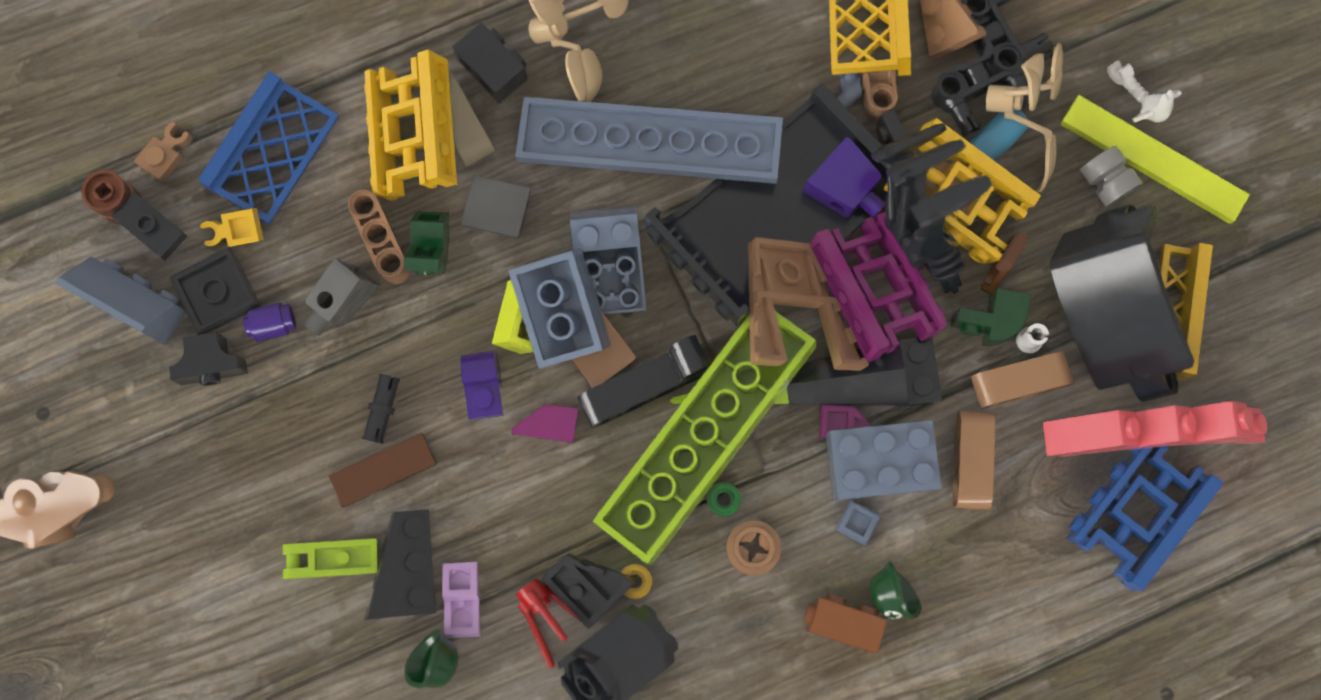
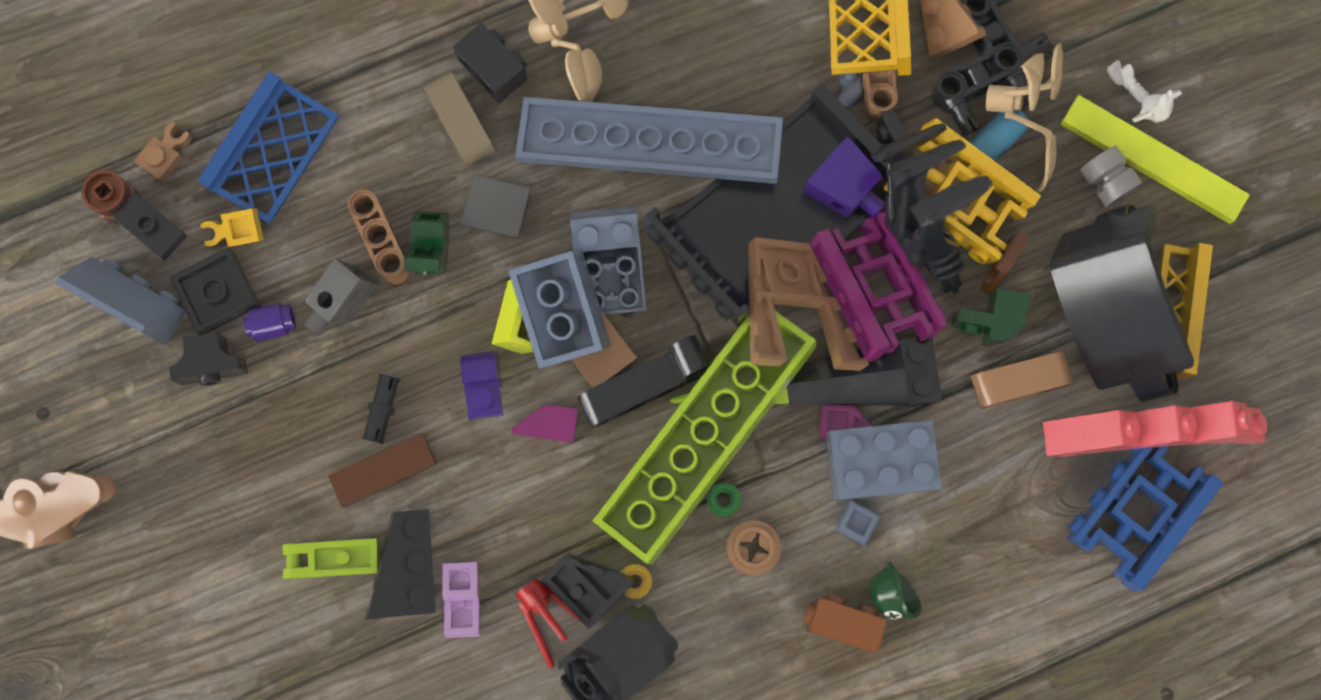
(432, 126): yellow fence -> none
(432, 662): dark green helmet -> none
(973, 460): medium nougat beam -> none
(1031, 338): white pin -> none

